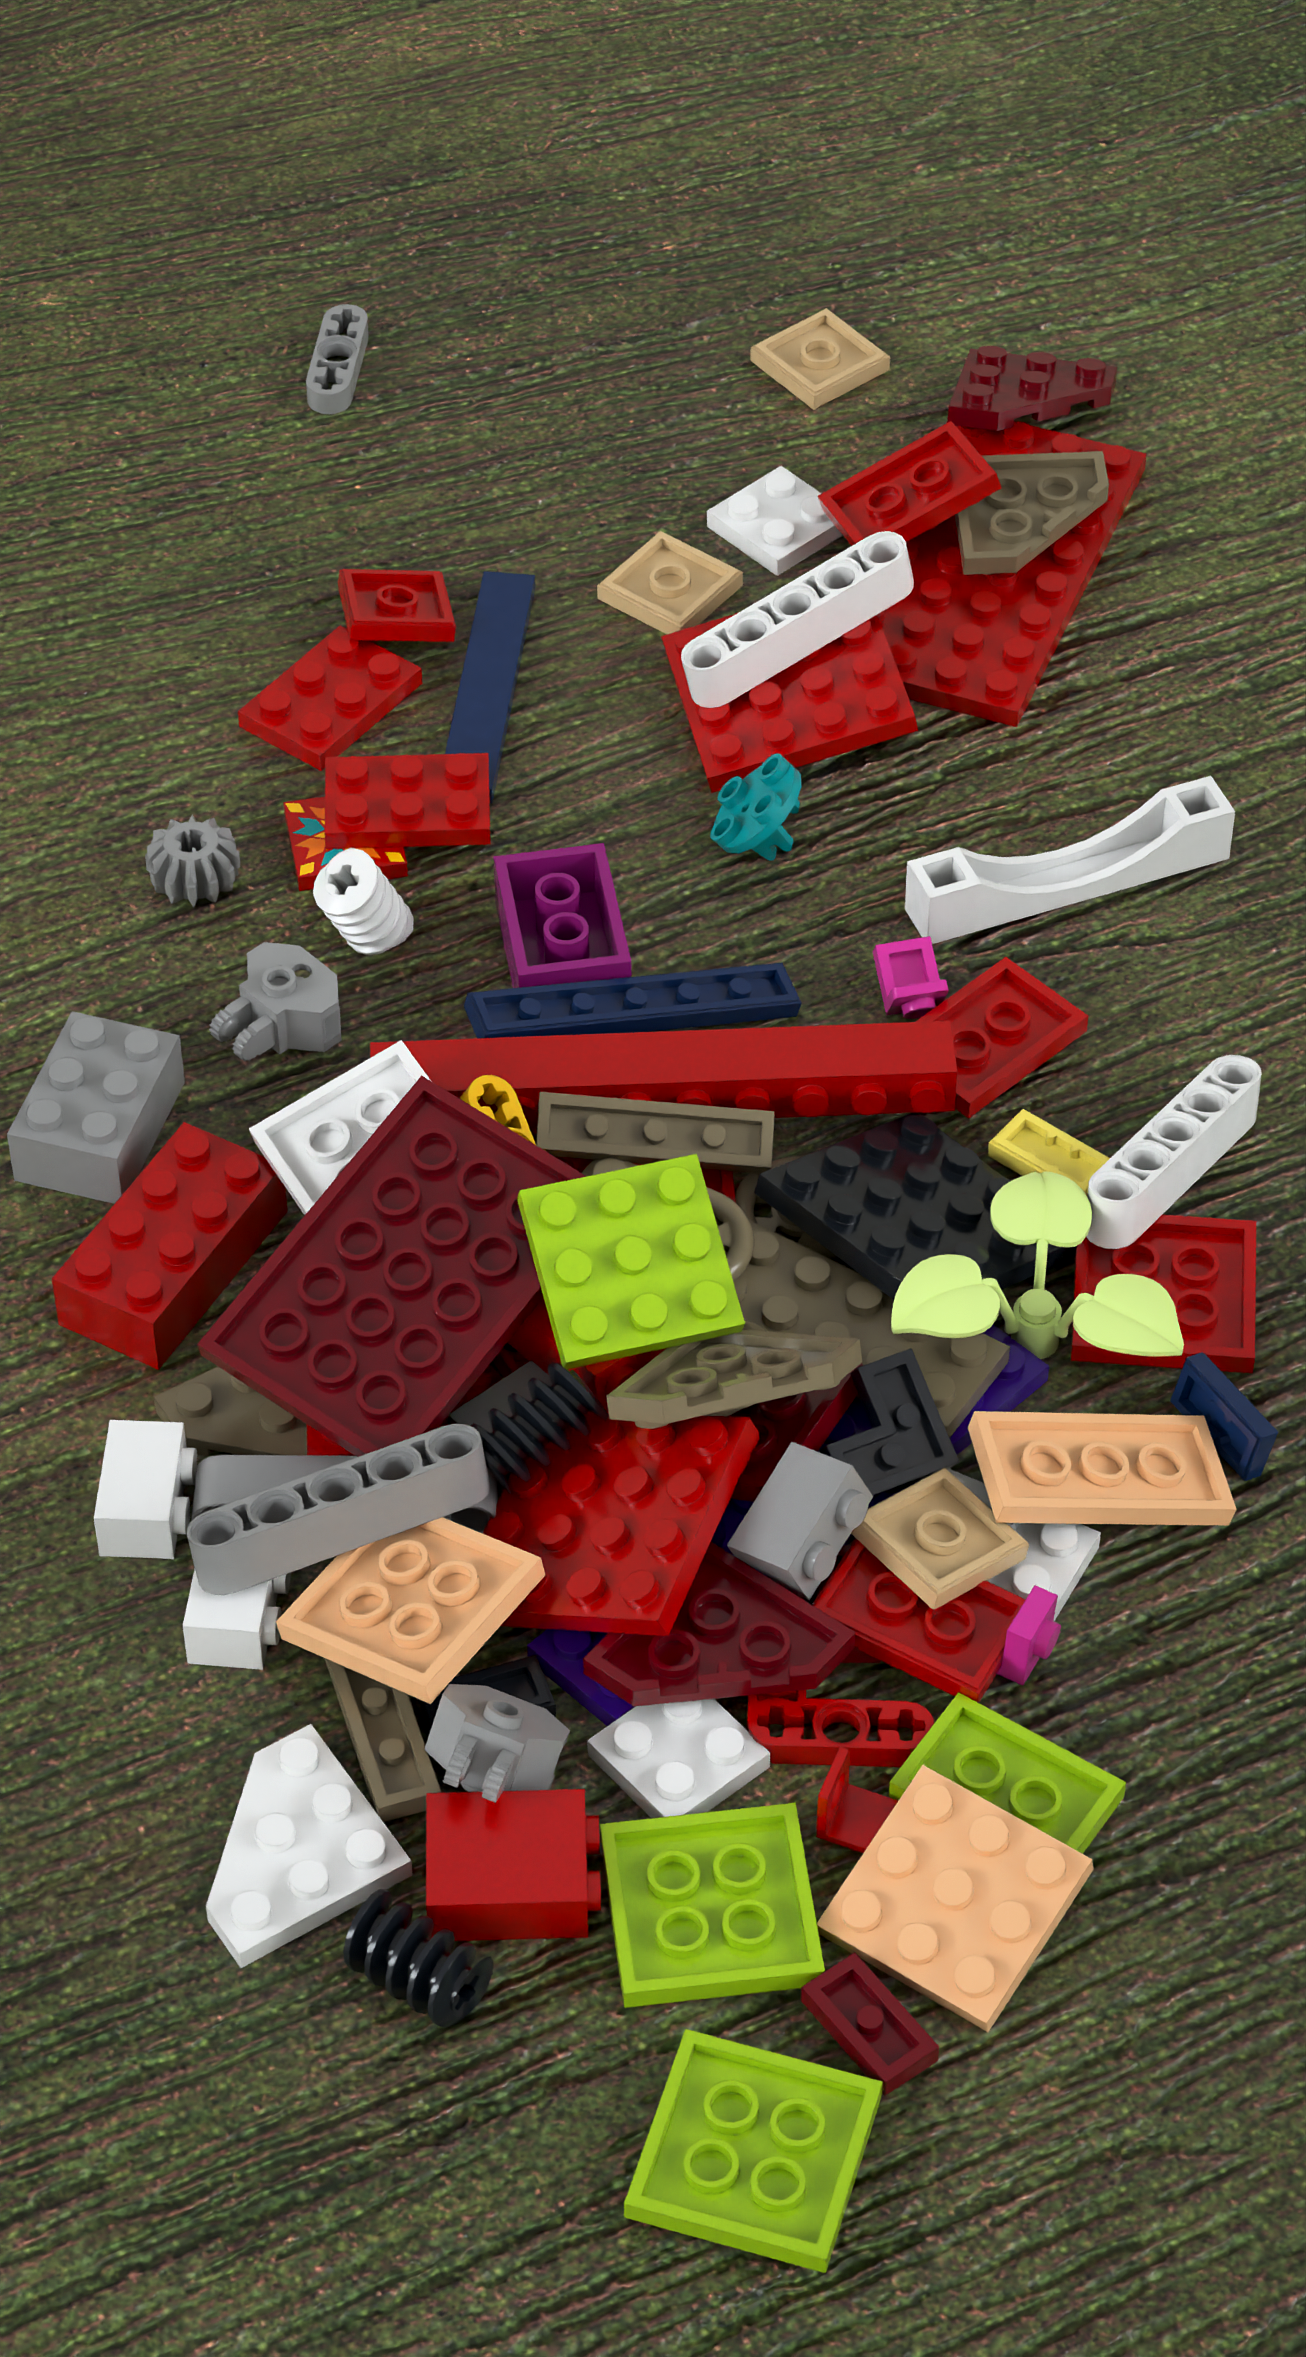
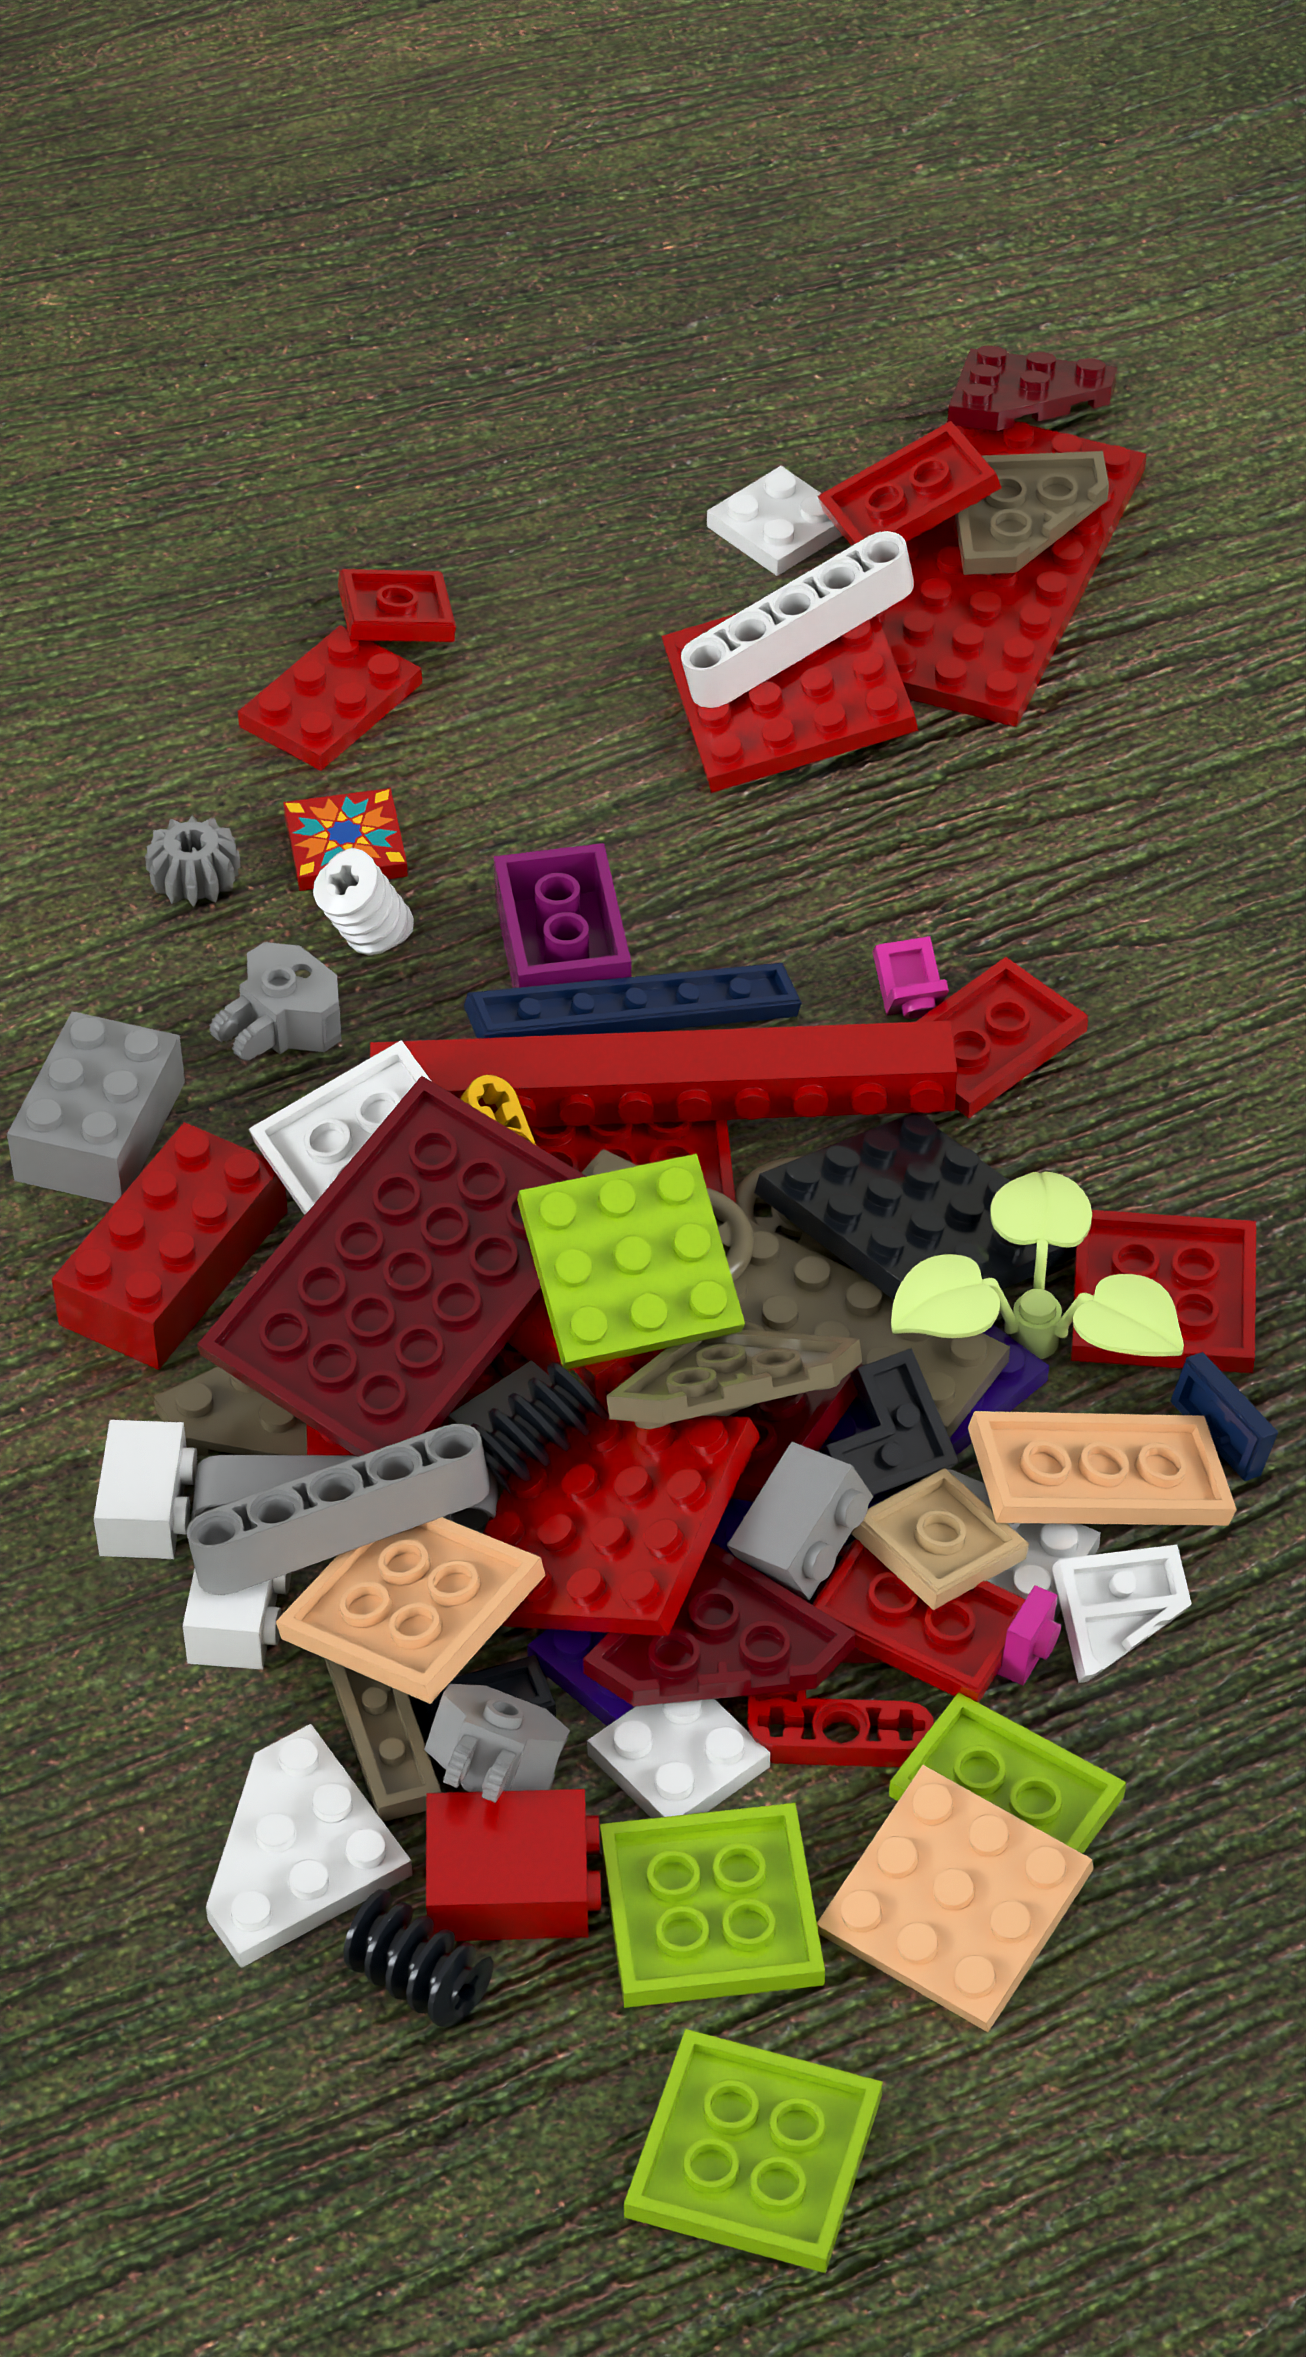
(344, 372): light grey beam -> none
(407, 800): red plate -> none
(491, 668): dark blue tile -> none
(654, 1131): dark tan plate -> none
(669, 584): tan tile -> none
(757, 808): teal plate -> none
(820, 358): tan tile -> none
(847, 1812): red bracket -> none
(869, 2023): dark red plate -> none
(1036, 1146): light yellow plate -> none
(1118, 1602): none -> white wing
(1168, 835): white arch -> none
(1173, 1151): white beam -> none

